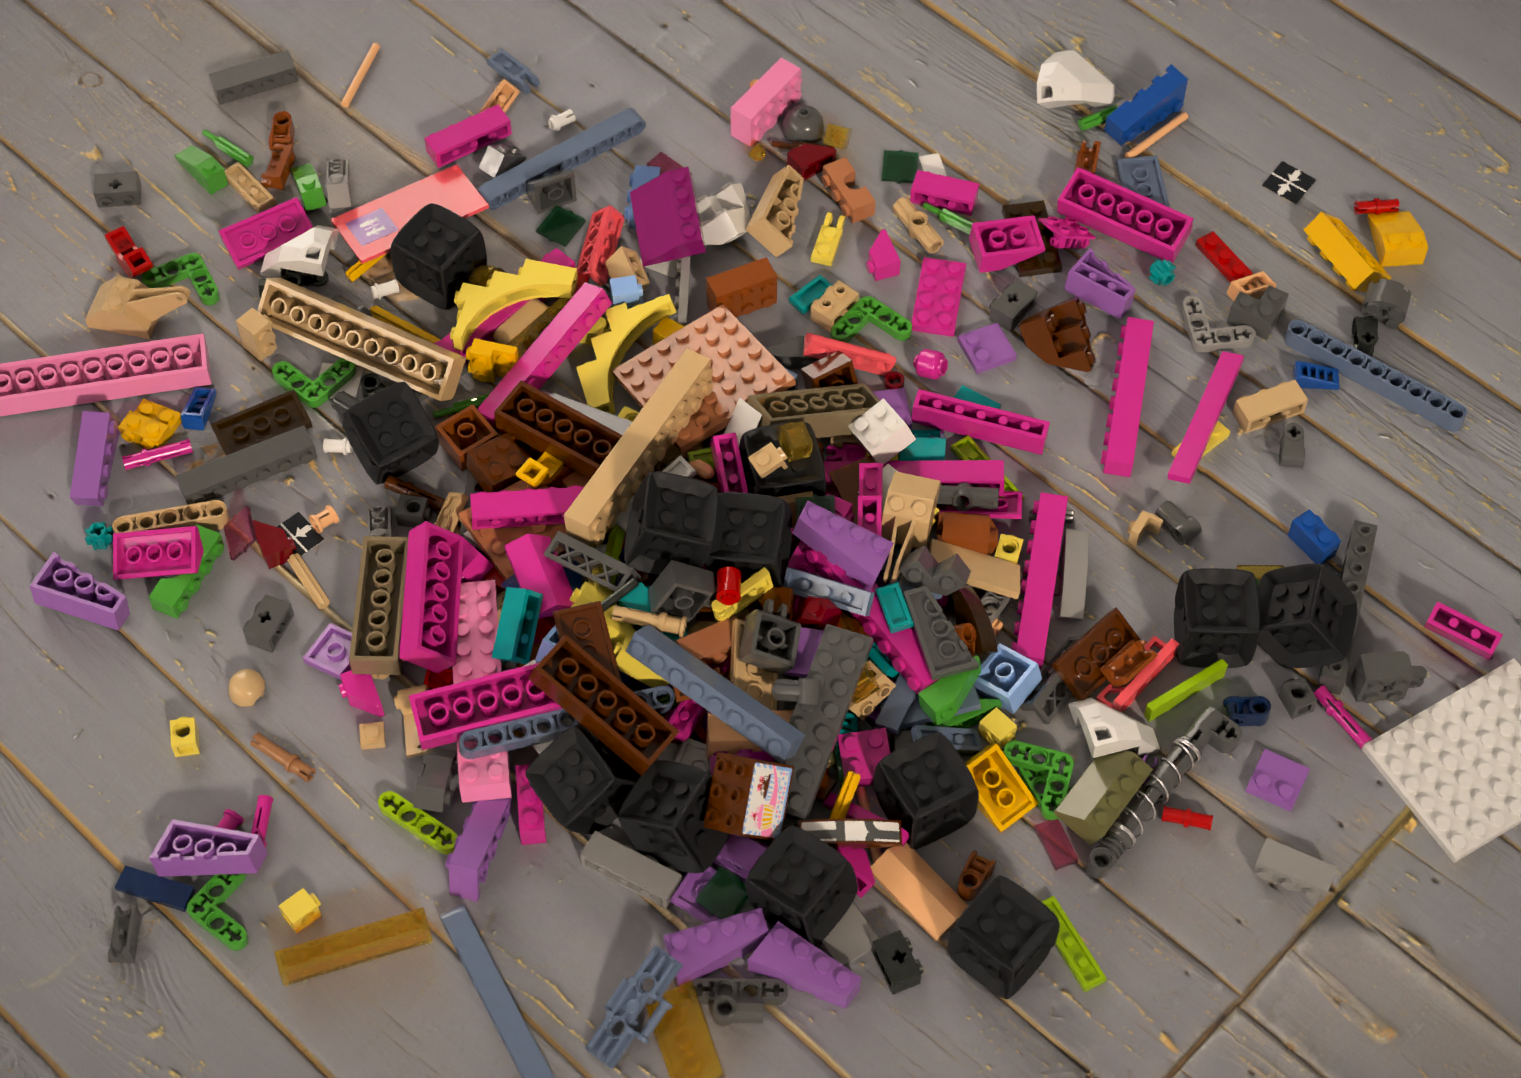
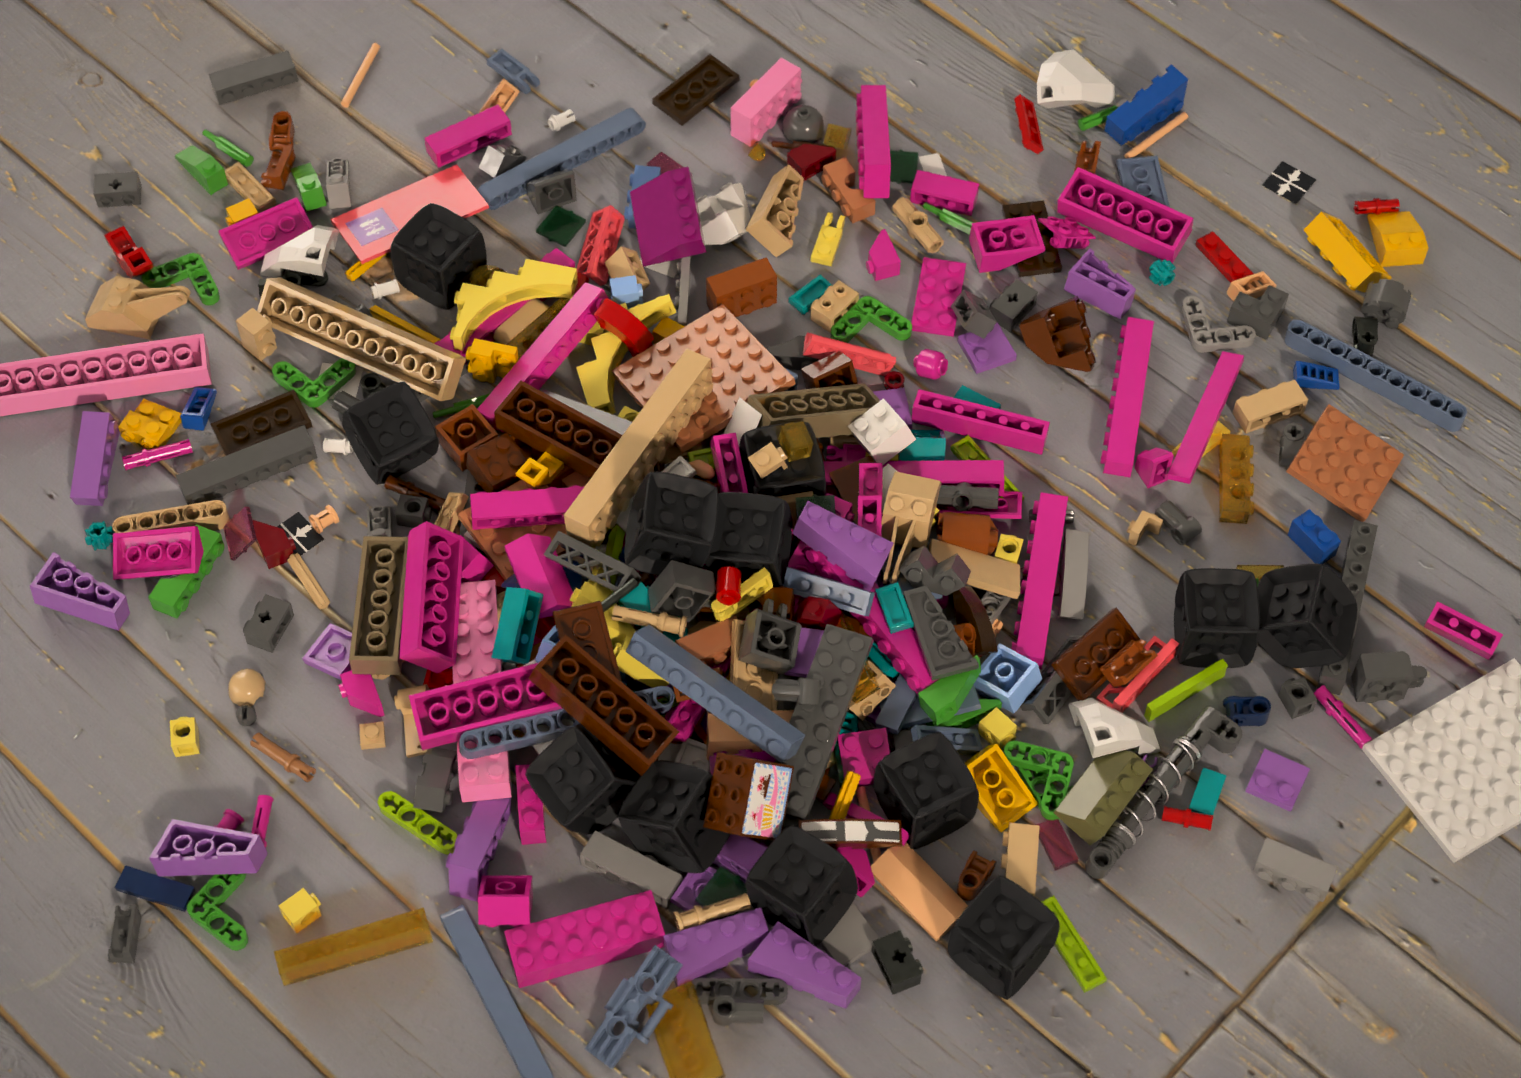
(240, 211): none -> yellow brick
(251, 715): none -> dark grey hinge
(505, 900): none -> dark pink brick
(585, 938): none -> dark pink brick
(624, 326): none -> red arch
(696, 89): none -> dark brown plate
(701, 915): none -> tan pin
(873, 141): none -> dark pink brick
(973, 314): none -> dark grey brick
(1021, 855): none -> tan brick
(1028, 124): none -> red plate
(1154, 466): none -> dark pink slope
(1207, 792): none -> teal tile
(1231, 508): none -> clear yellow brick
(1345, 463): none -> nougat plate

